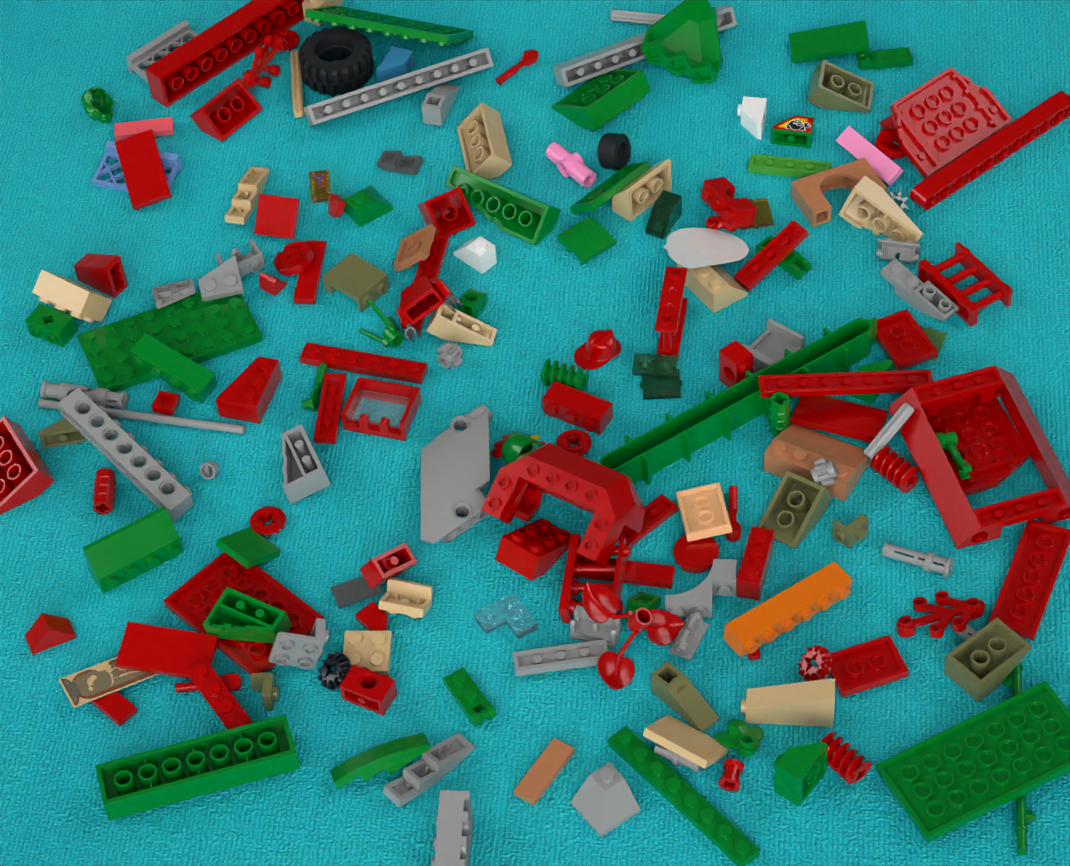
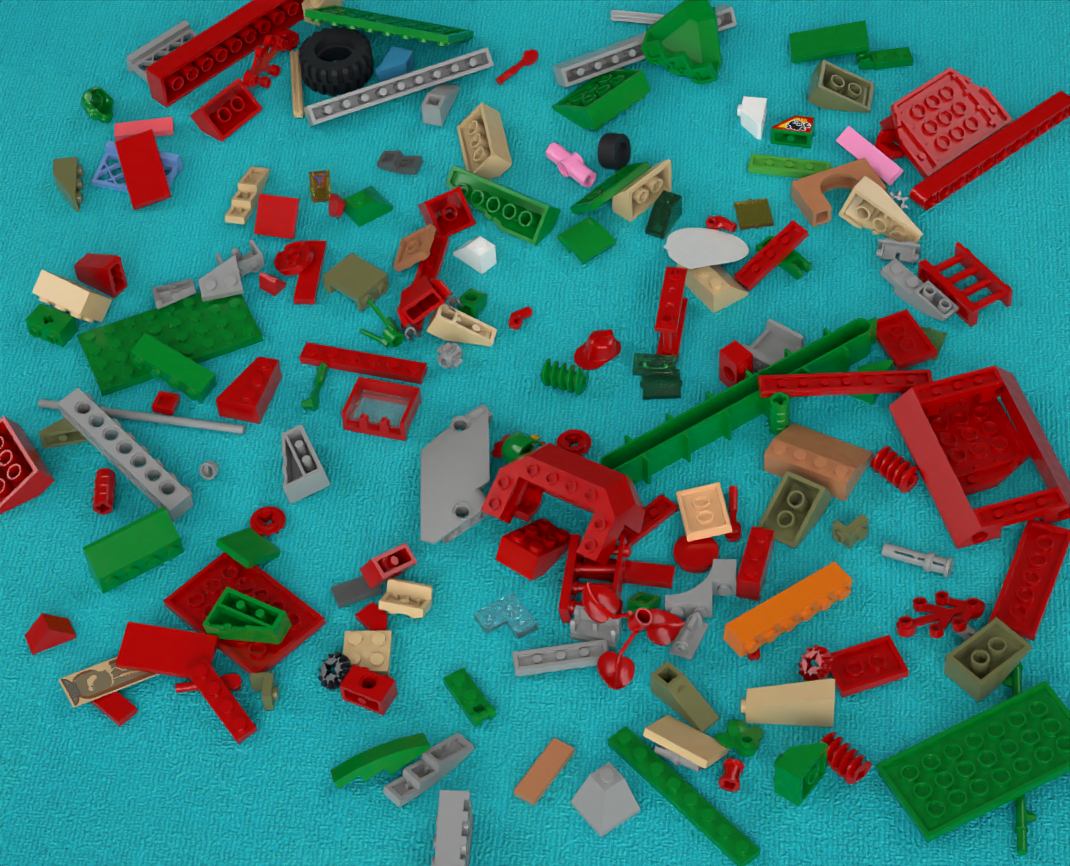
(68, 179): none -> olive slope
(100, 395): light grey piece -> none
(197, 767): green brick -> none
(300, 649): light grey bracket -> none
(330, 408): red plate -> none
(516, 318): none -> red arm
(577, 408): red brick -> none
(719, 196): red arch -> none
(824, 472): light grey gear -> none
(839, 417): red tile -> none
(889, 430): light grey axle -> none
(948, 442): green brick -> none

